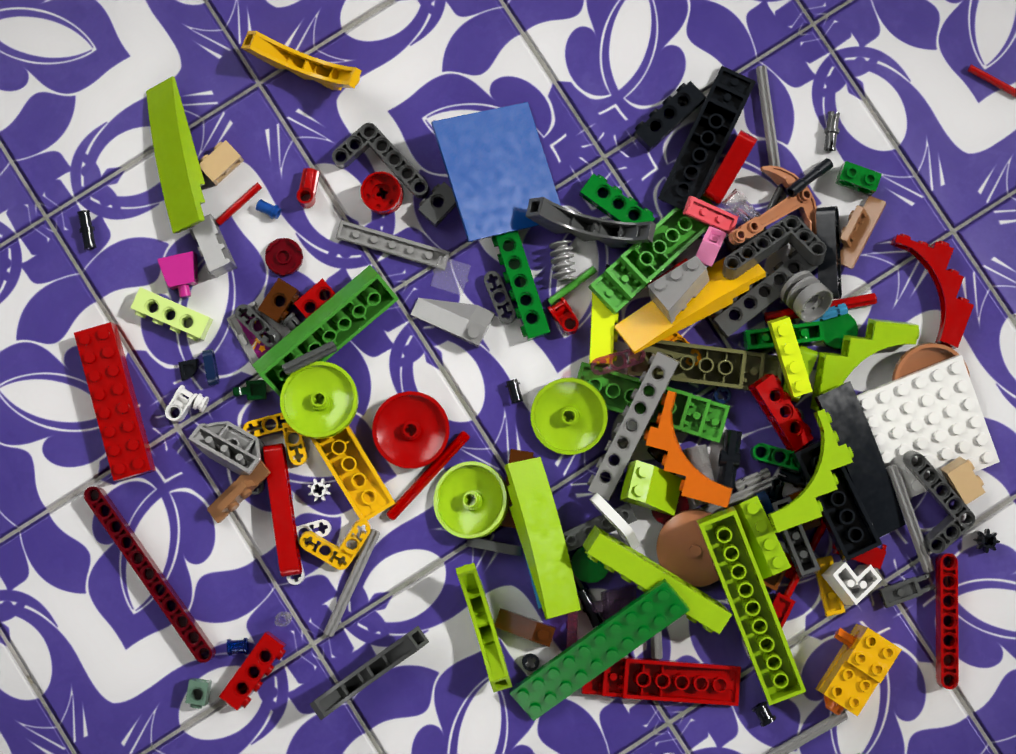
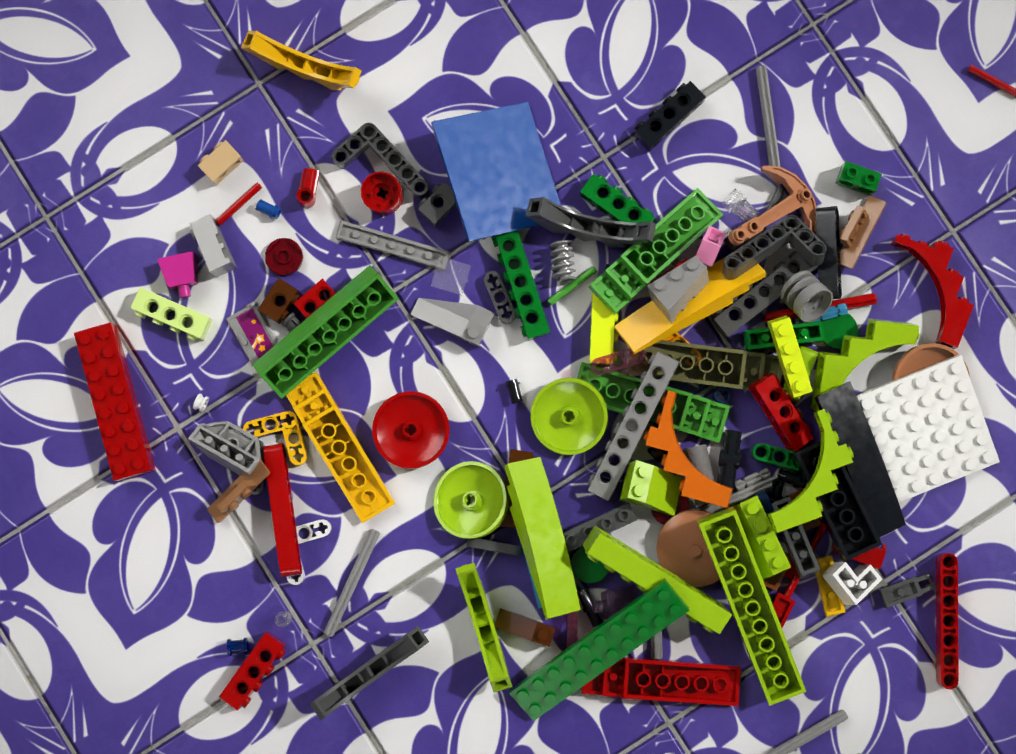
(86, 229): black pin -> none
(158, 578): dark red beam -> none
(175, 156): lime slope -> none
(181, 403): white piece -> none
(188, 368): black tile -> none
(204, 686): sand green brick -> none
(210, 367): dark blue beam -> none
(251, 312): dark grey beam -> none
(254, 390): dark green plate -> none
(309, 358): dark grey axle -> none
(314, 487): white gear -> none
(319, 400): lime dish -> none
(342, 550): yellow beam -> none
(428, 475): red axle -> none
(536, 663): black bush -> none
(561, 314): red piece -> none
(625, 531): white beam -> none
(707, 138): black slope -> none
(710, 215): coral tile -> none
(730, 167): red beam -> none
(766, 716): black bush -> none
(817, 171): black piece -> none
(831, 131): dark grey pin -> none
(856, 669): yellow piece -> none
(910, 518): light grey axle -> none
(942, 498): dark grey beam -> none
(963, 480): tan brick -> none
(981, 540): black gear -> none

